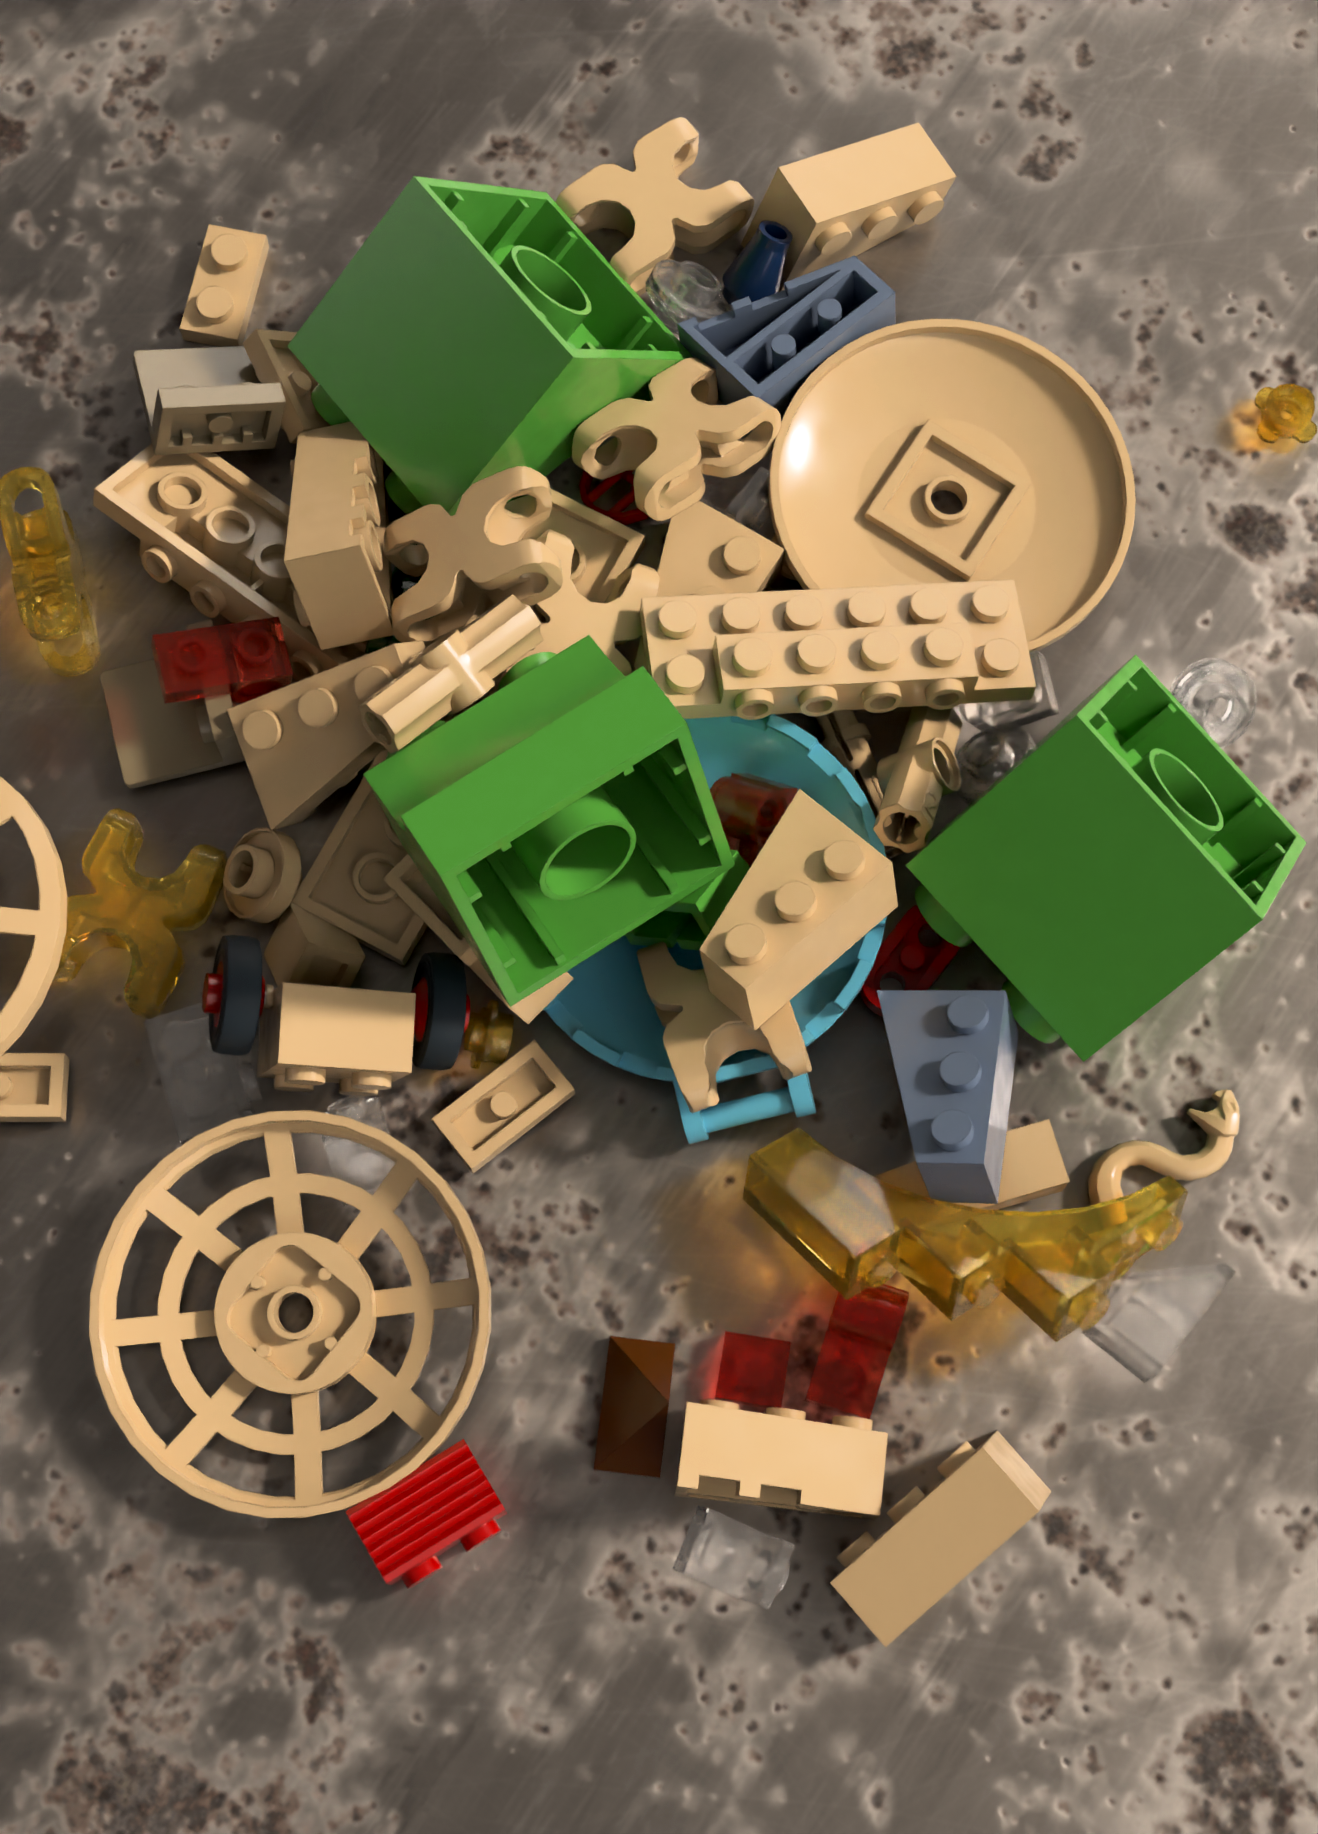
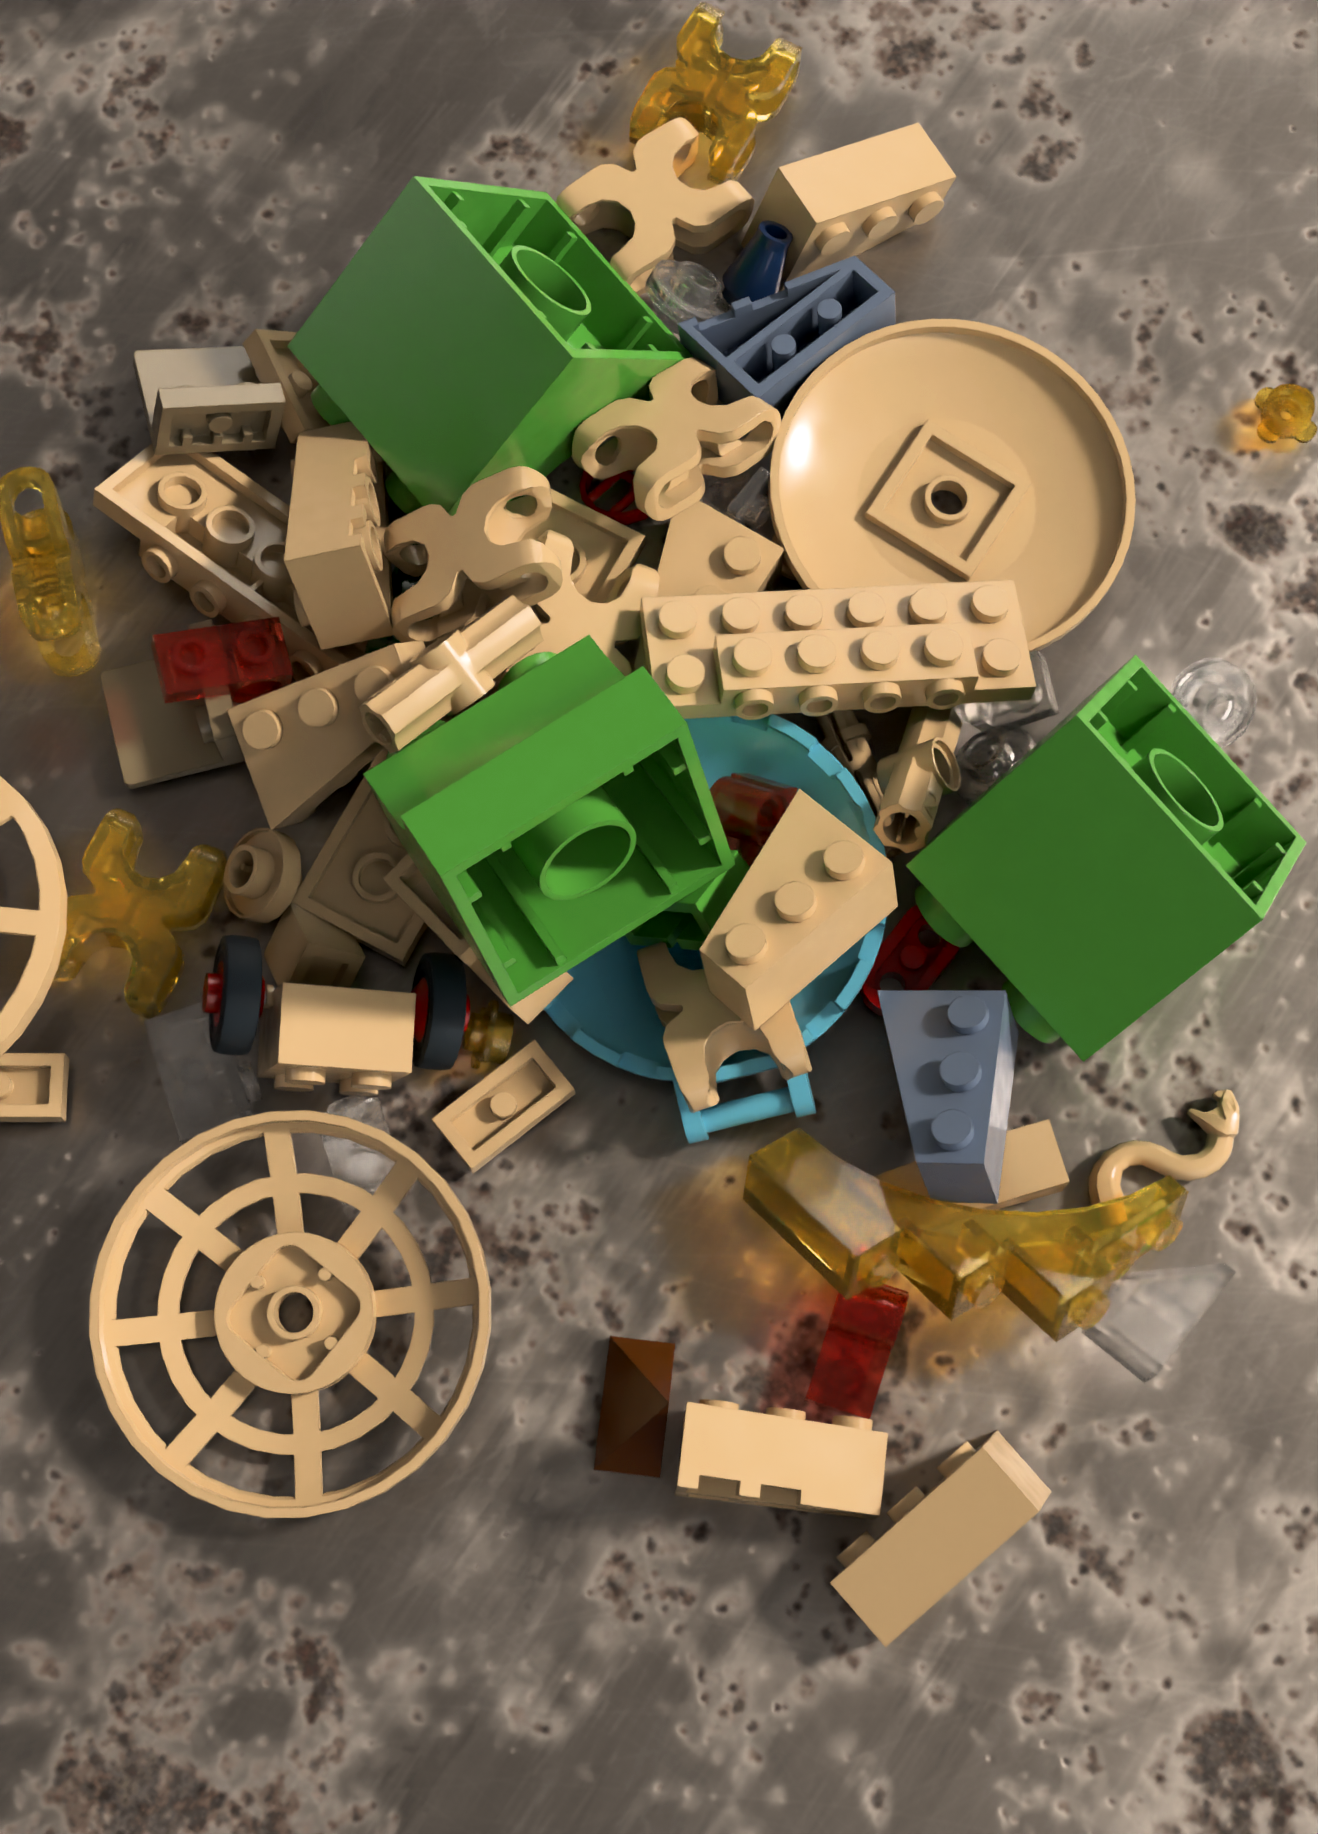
(224, 287): tan plate -> none
(427, 1515): red brick -> none
(718, 92): none -> clear yellow piece
(734, 1558): clear bracket -> none
(752, 1370): clear red plate -> none

